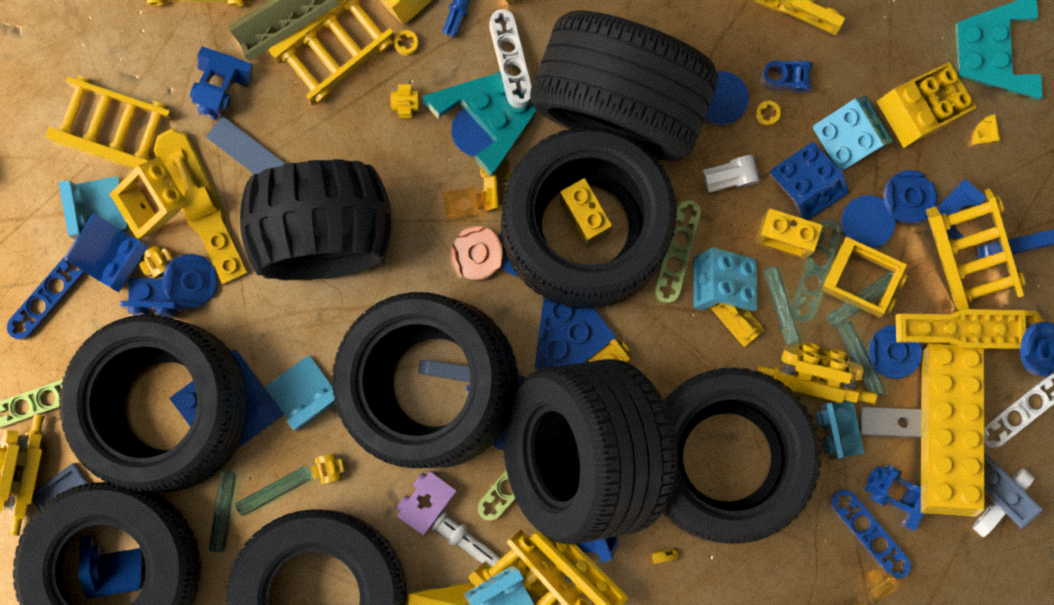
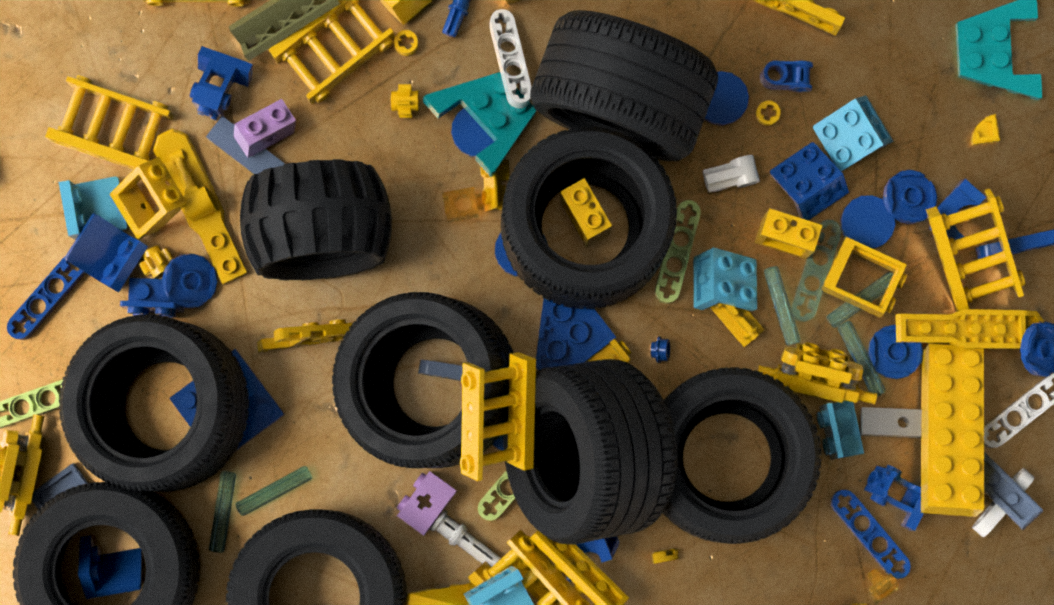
(264, 128): none -> lavender brick
(302, 393): medium azure bracket -> none
(308, 333): none -> yellow wing
(328, 469): yellow gear -> none
(477, 253): tile -> none
(520, 415): none -> yellow fence
(661, 349): none -> blue plate
(926, 104): yellow slope -> none

